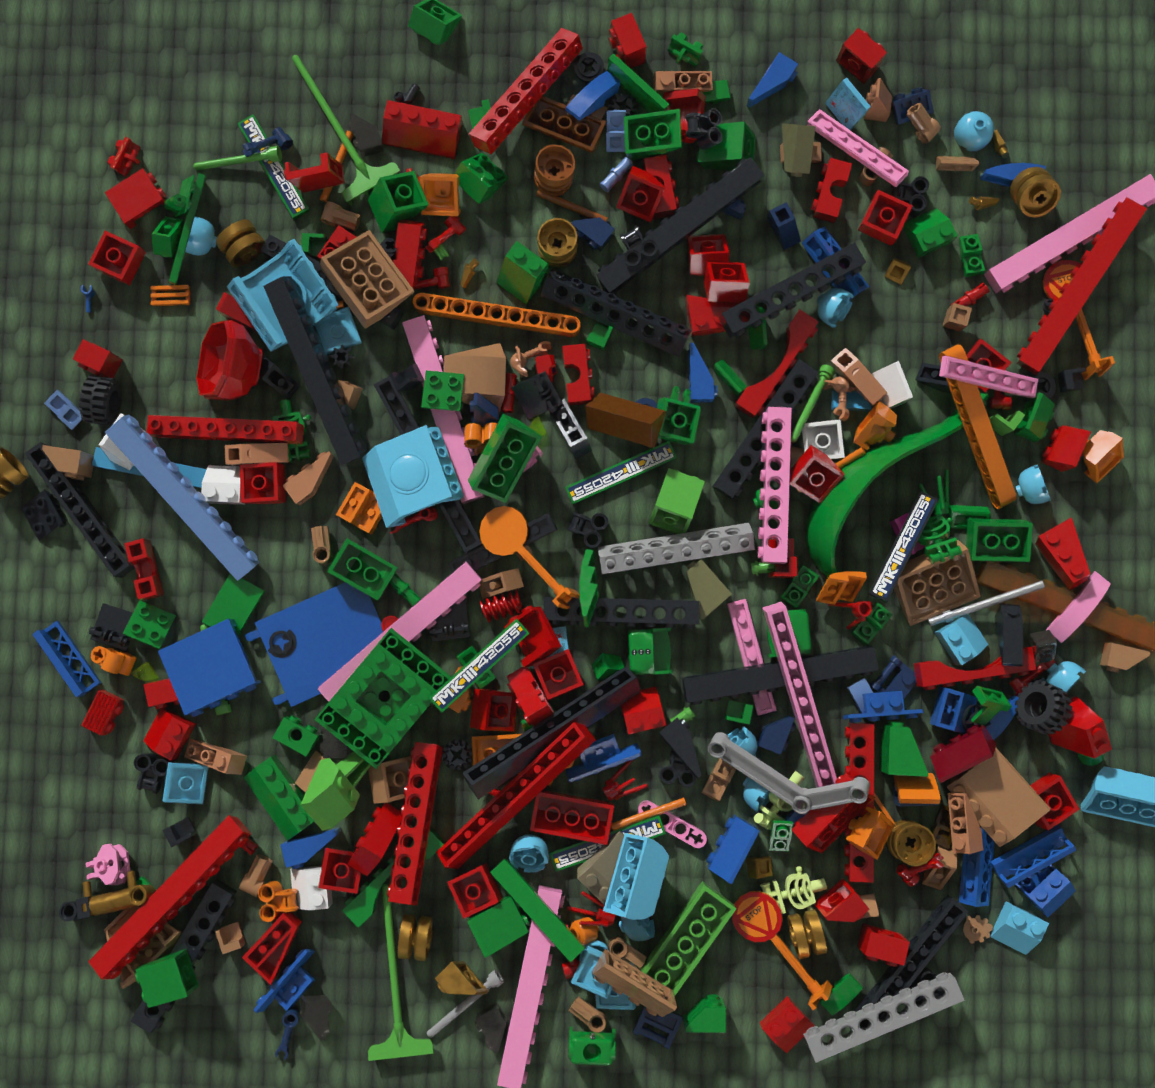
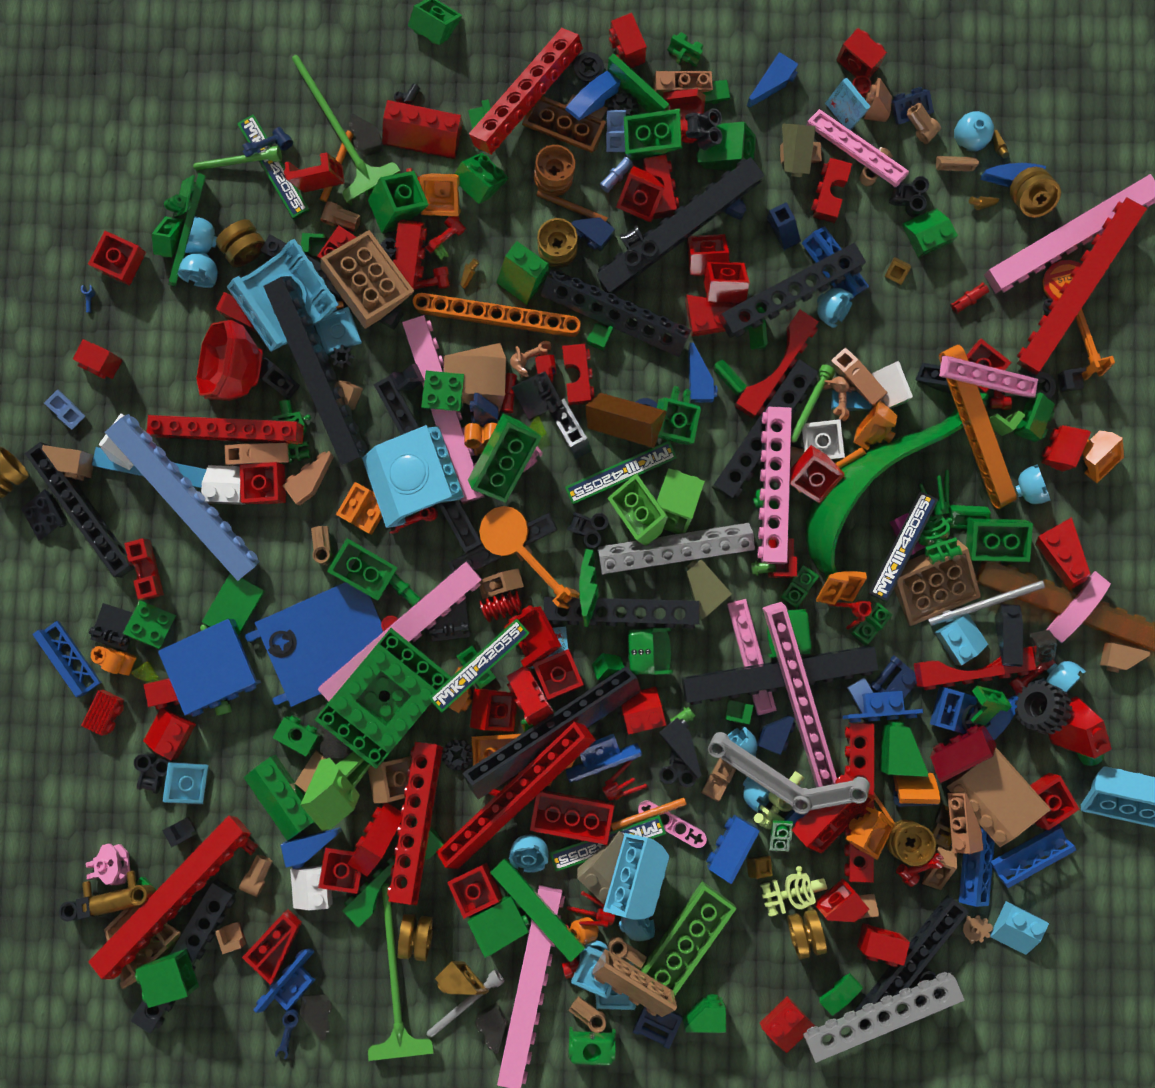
(100, 400): black tyre -> none
(125, 156): red hips -> none
(136, 196): red panel -> none
(154, 295): orange tile -> none
(198, 269): none -> medium azure cylinder
(215, 757): nougat slope -> none
(279, 901): orange piece -> none
(639, 510): none -> bright green slope
(759, 920): orange piece -> none
(862, 84): none -> red wheel
(885, 217): red brick -> none
(957, 317): medium nougat panel -> none
(971, 256): green slope -> none
(1047, 889): blue slope -> none

